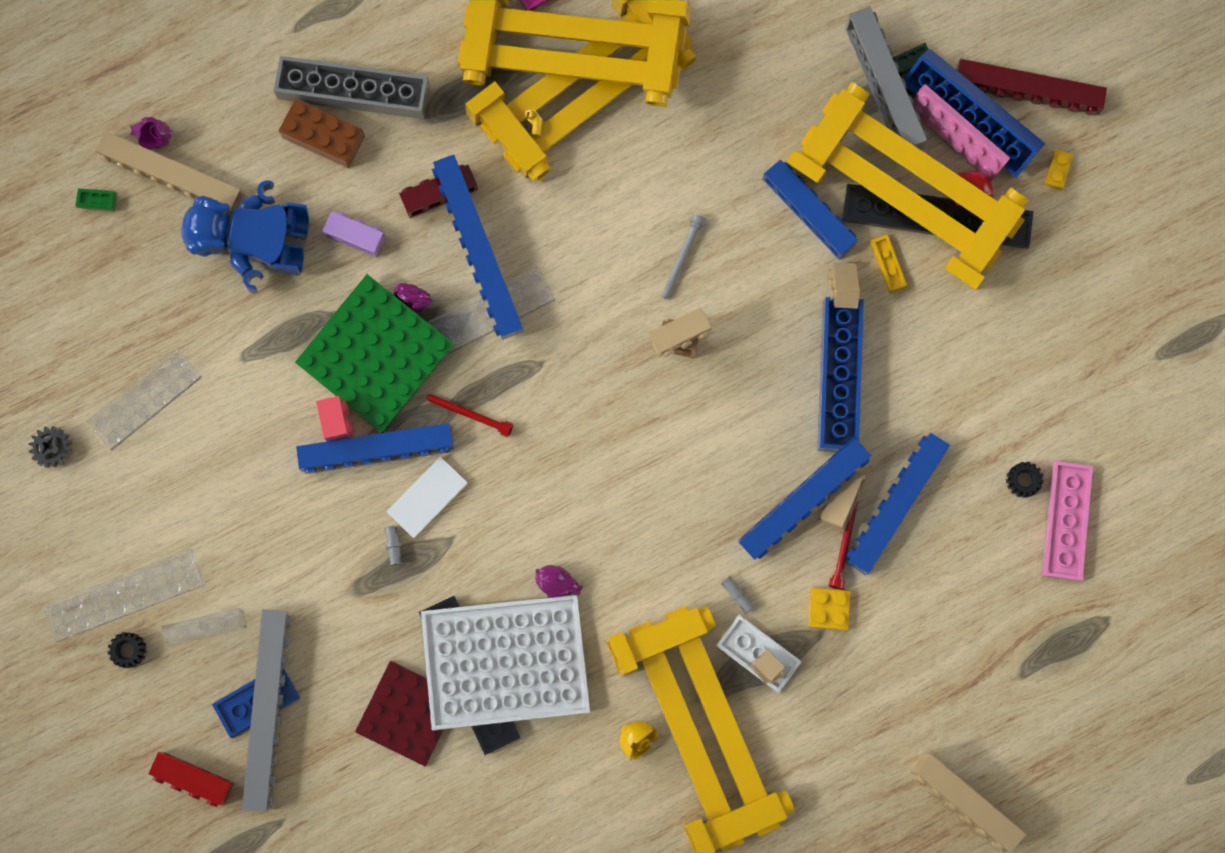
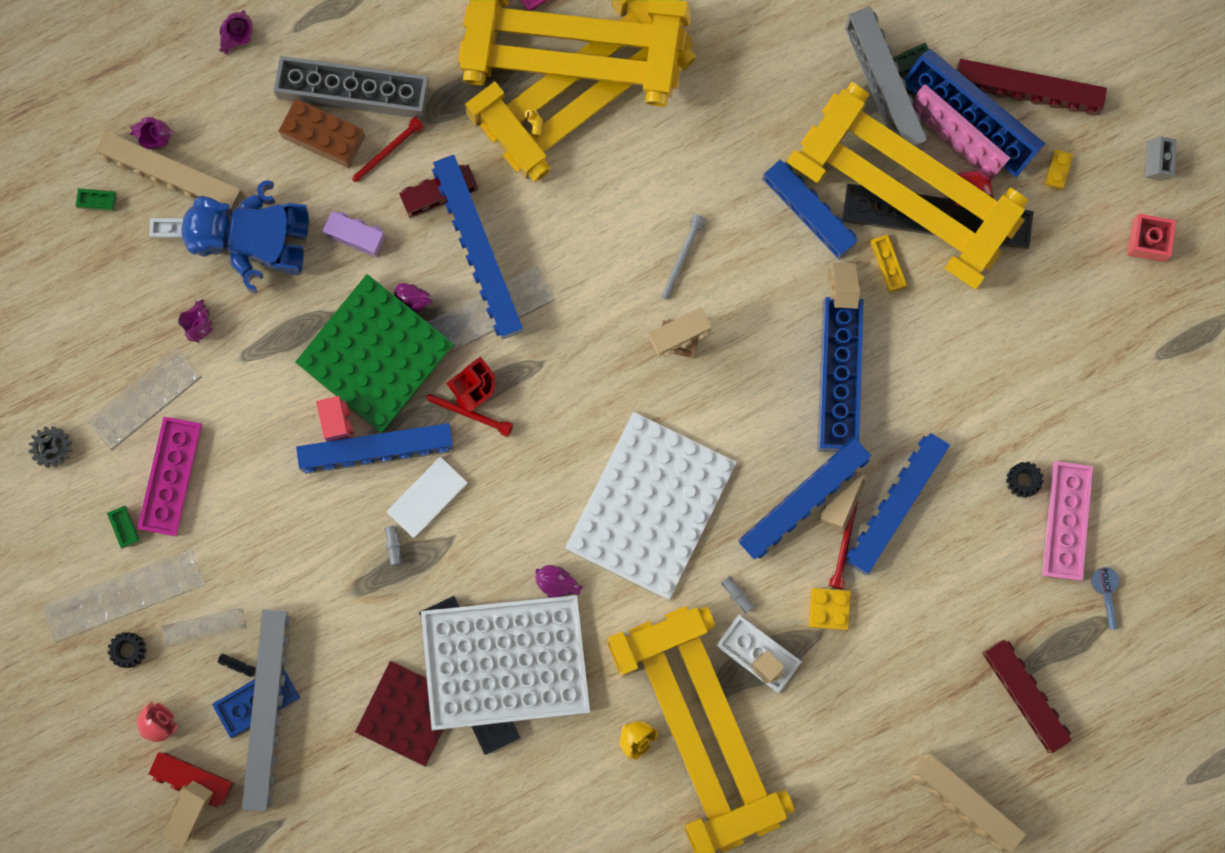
(123, 527): none -> green plate
(156, 723): none -> coral cylinder
(165, 228): none -> white plate
(170, 476): none -> dark pink plate
(187, 813): none -> tan brick
(196, 322): none -> magenta hair
(235, 31): none -> magenta hair
(236, 665): none -> black axle
(414, 127): none -> red piece
(473, 385): none -> red brick
(650, 505): none -> white plate
(1026, 696): none -> dark red brick
(1106, 582): none -> sand blue piece
(1151, 237): none -> coral brick
(1160, 158): none -> light grey brick

